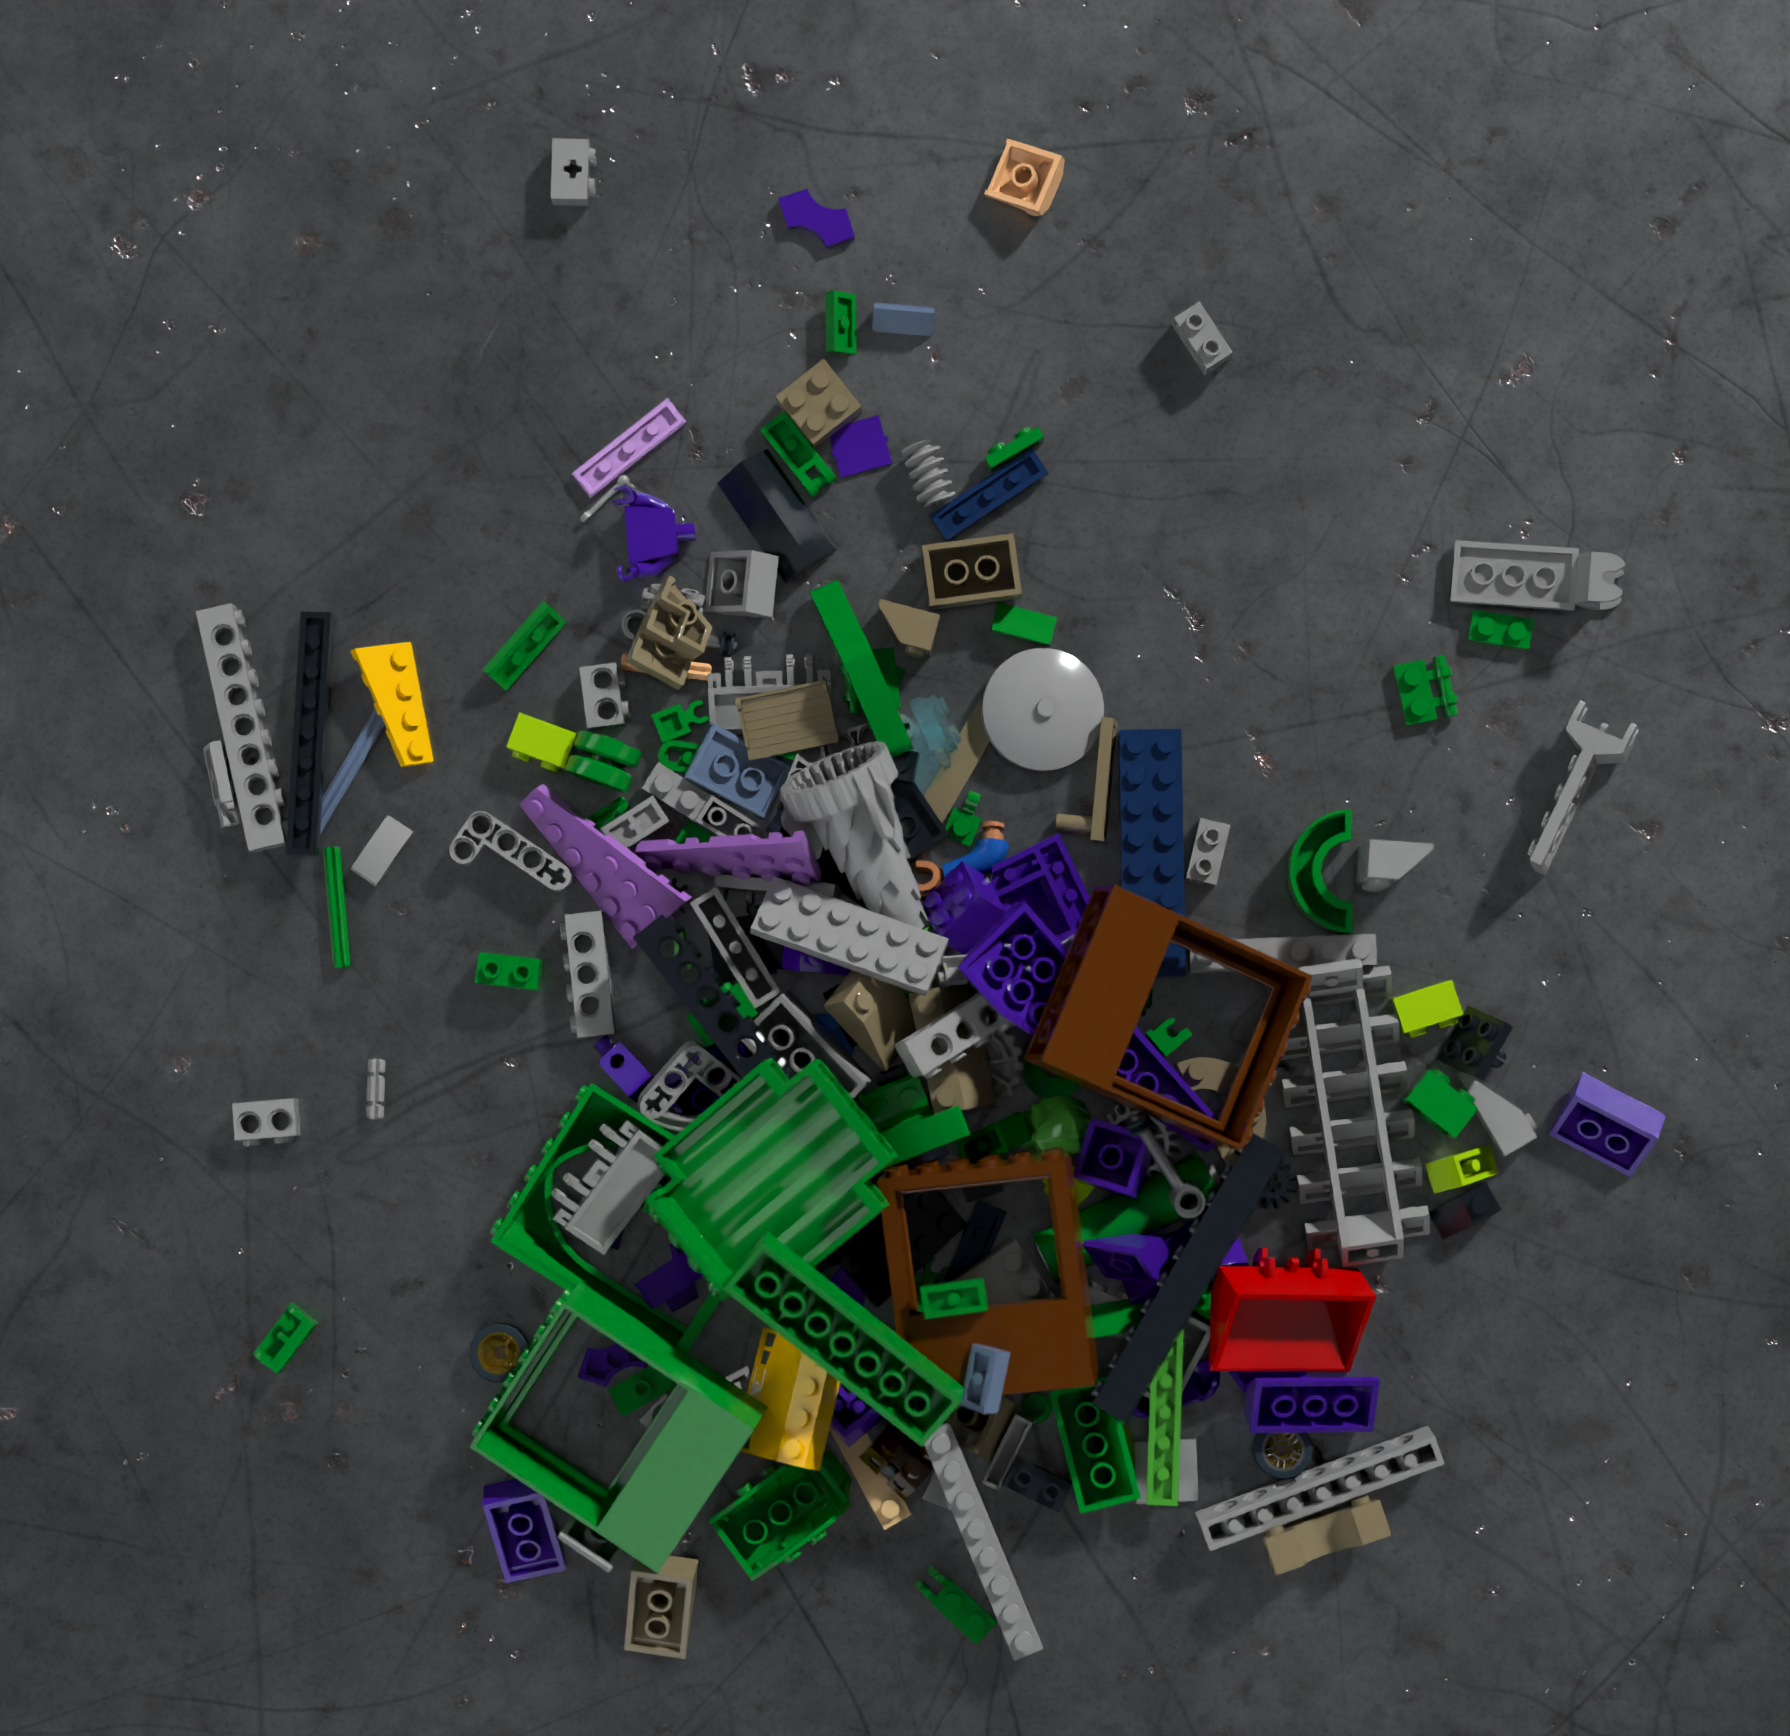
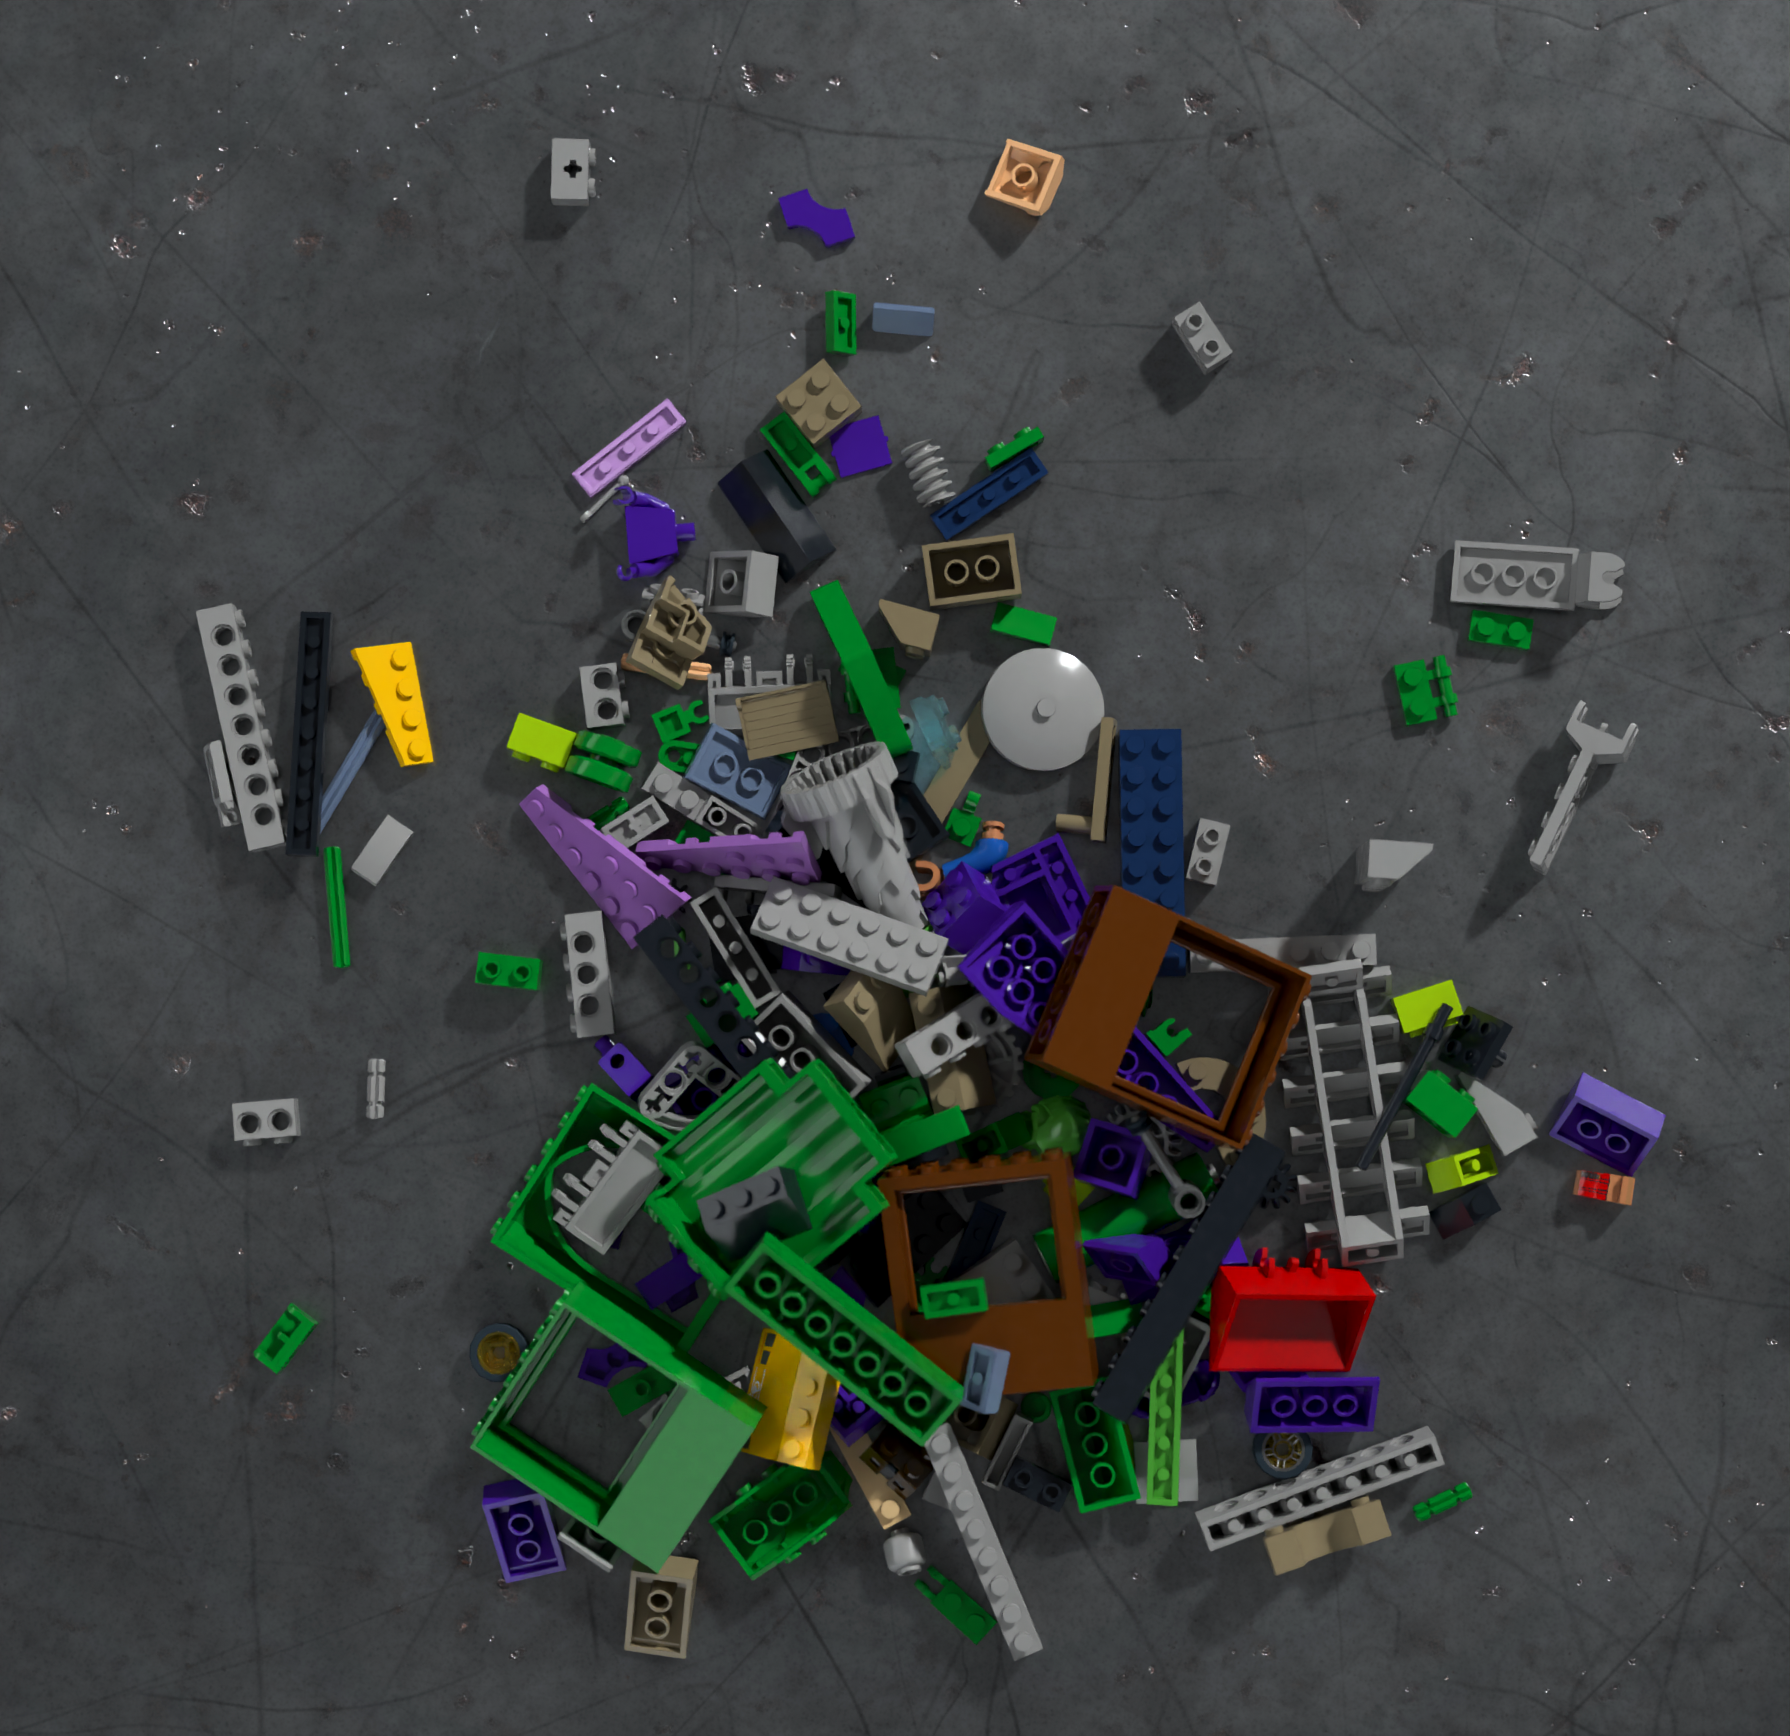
(516, 855): light grey beam -> none
(524, 645): green plate -> none
(748, 1209): none -> black slope
(905, 1552): none -> light grey head
(1305, 874): green brick -> none
(1432, 1035): none -> black bar
(1442, 1502): none -> green axle
(1604, 1187): none -> leg

